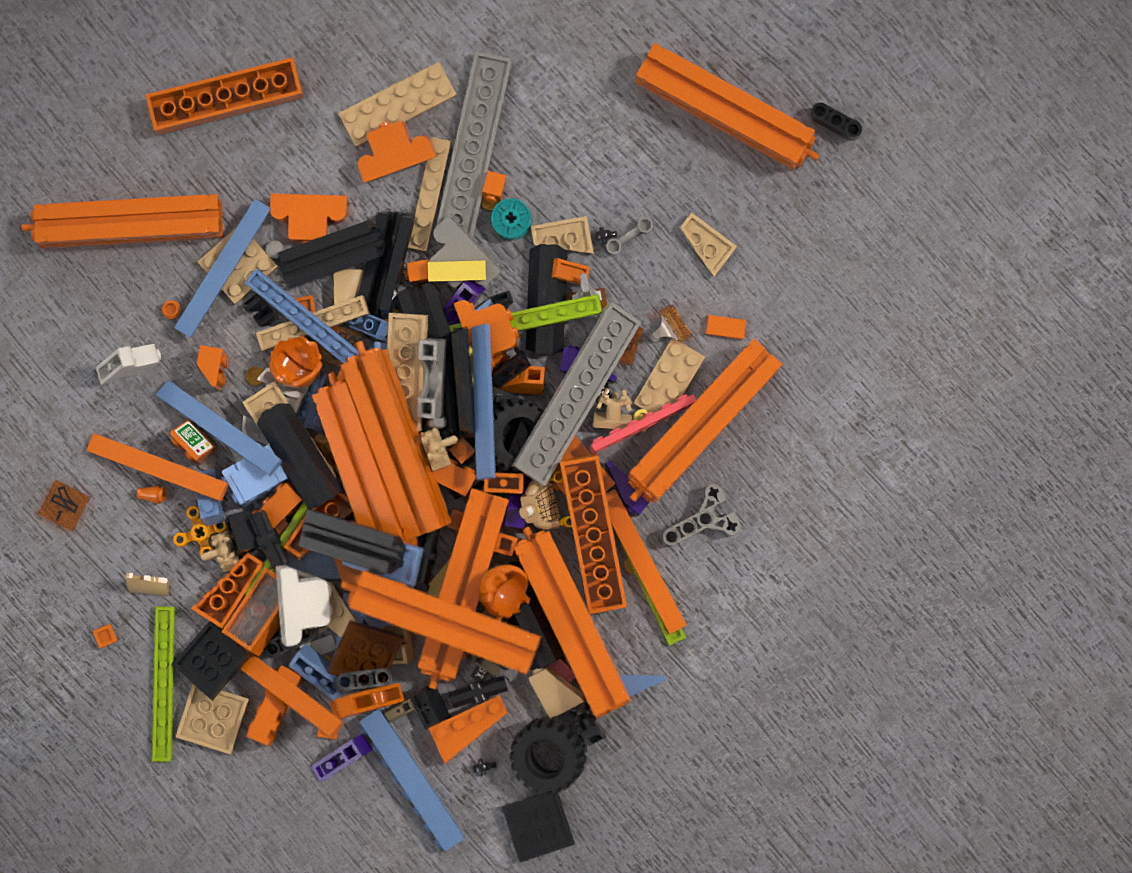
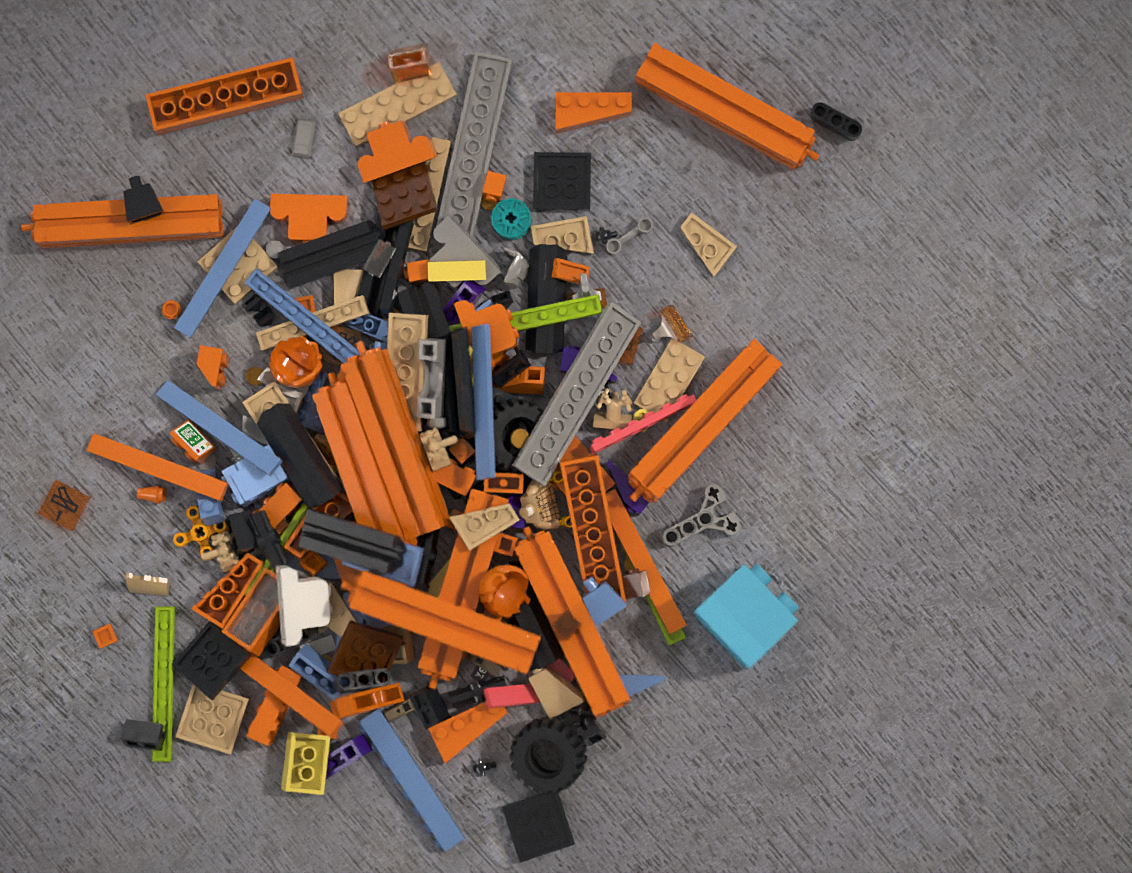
(128, 362): white brick -> none
(141, 202): none -> black torso
(143, 735): none -> black hinge
(303, 138): none -> light grey tile
(305, 763): none -> light yellow slope
(313, 563): none -> orange plate
(379, 258): none -> clear piece
(404, 195): none -> reddish brown plate
(410, 63): none -> clear orange slope
(484, 524): none -> tan wing
(510, 696): none -> coral tile
(517, 270): none -> light grey piece
(519, 438): none -> pearl gold piece
(561, 181): none -> black plate
(567, 625): none -> reddish brown brick
(589, 108): none -> orange wedge
(602, 600): none -> medium blue torso
(635, 583): none -> brick
(726, 327): orange tile -> none
(747, 615): none -> medium azure slope

